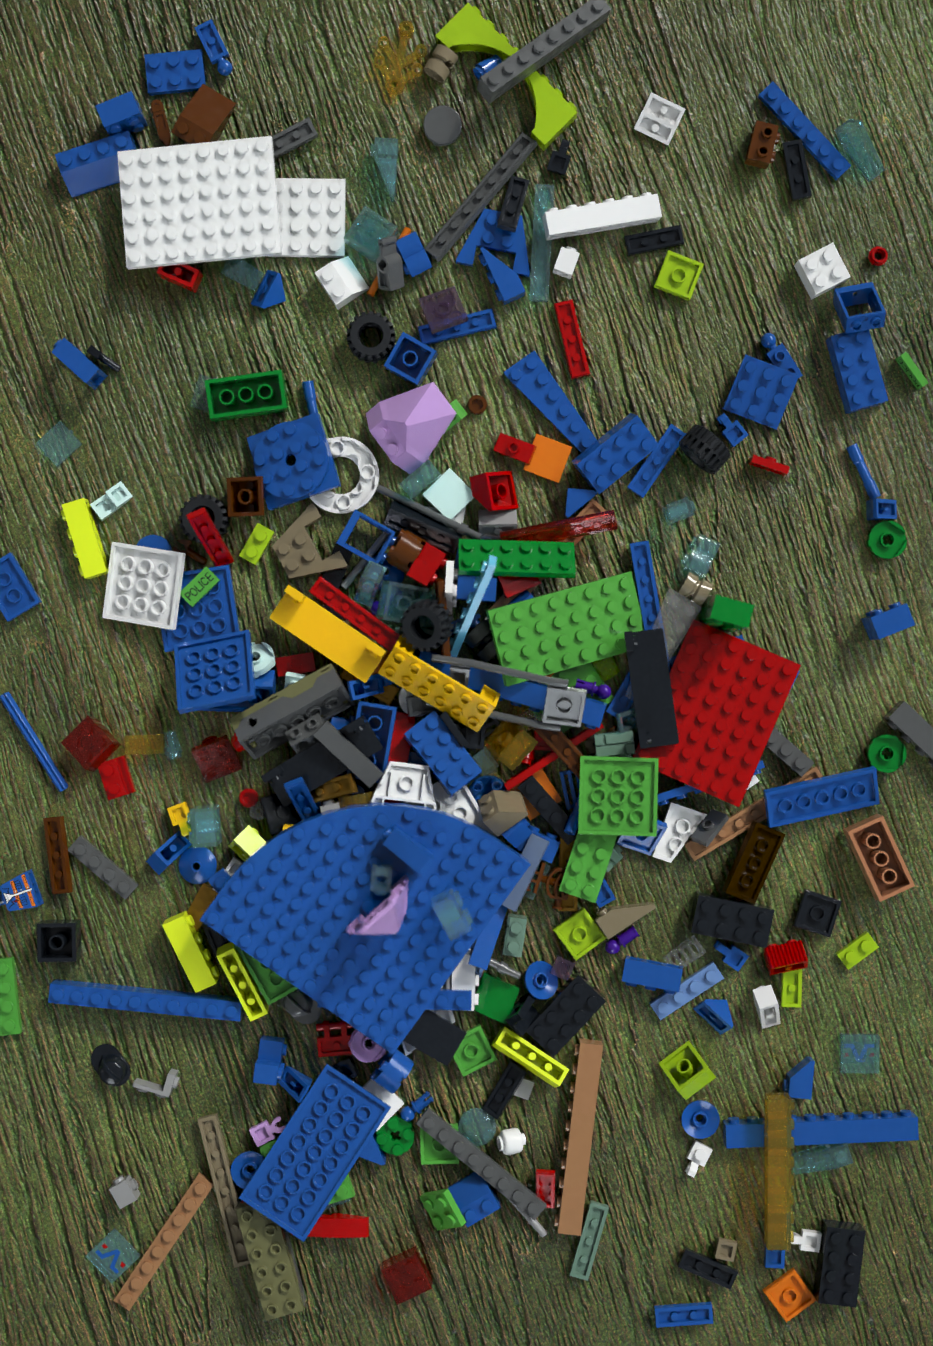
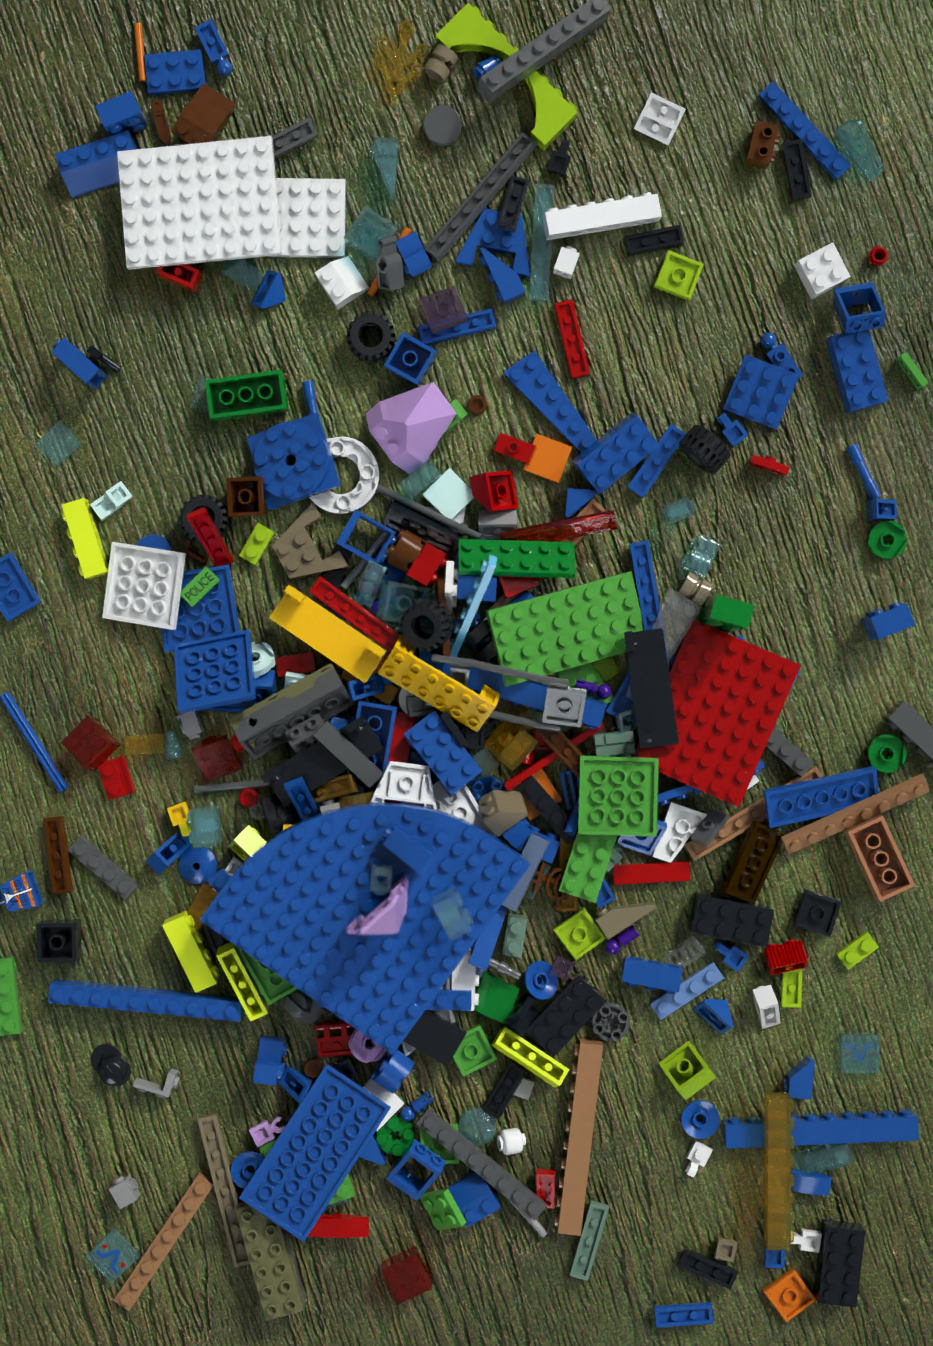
(140, 52): none -> orange bar
(191, 724): none -> light grey brick
(230, 786): none -> dark grey bar
(313, 1068): none -> reddish brown tile
(406, 1181): none -> blue window
(610, 1022): none -> dark grey tile
(651, 872): none -> red tile
(811, 1184): none -> blue slope
(855, 814): none -> medium nougat plate

